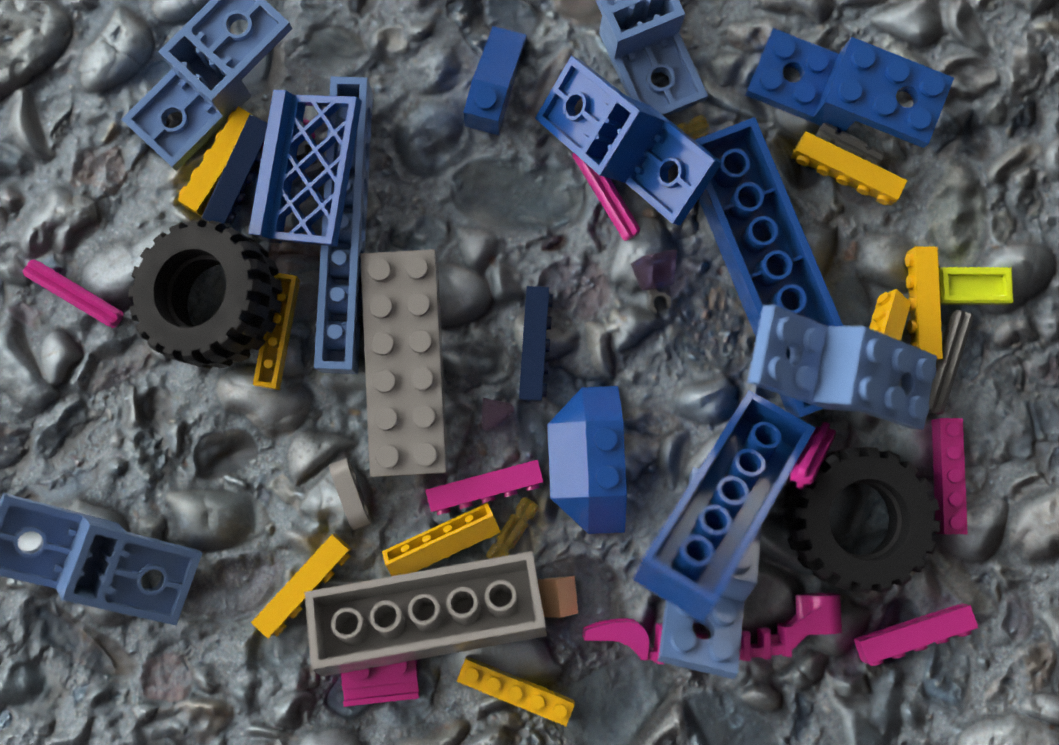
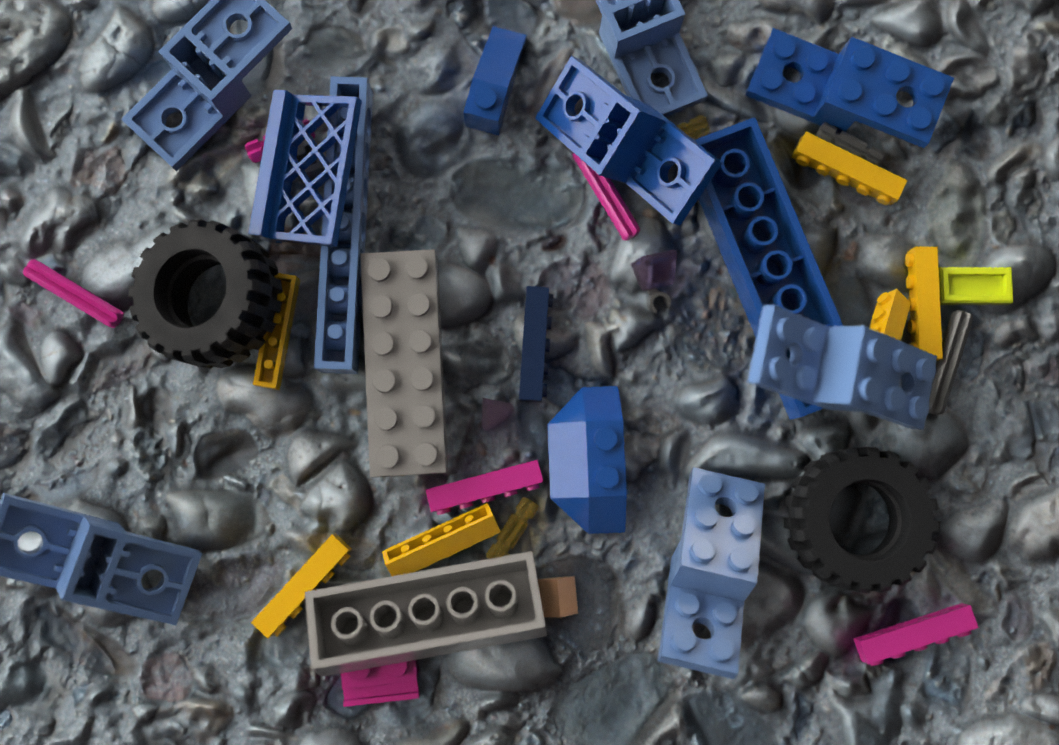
(206, 176): yellow piece -> none
(237, 173): dark blue piece -> none
(350, 493): light grey beam -> none
(516, 691): yellow piece -> none
(723, 506): blue brick -> none
(813, 455): dark pink axle -> none
(814, 616): dark pink piece -> none
(949, 475): dark pink piece -> none

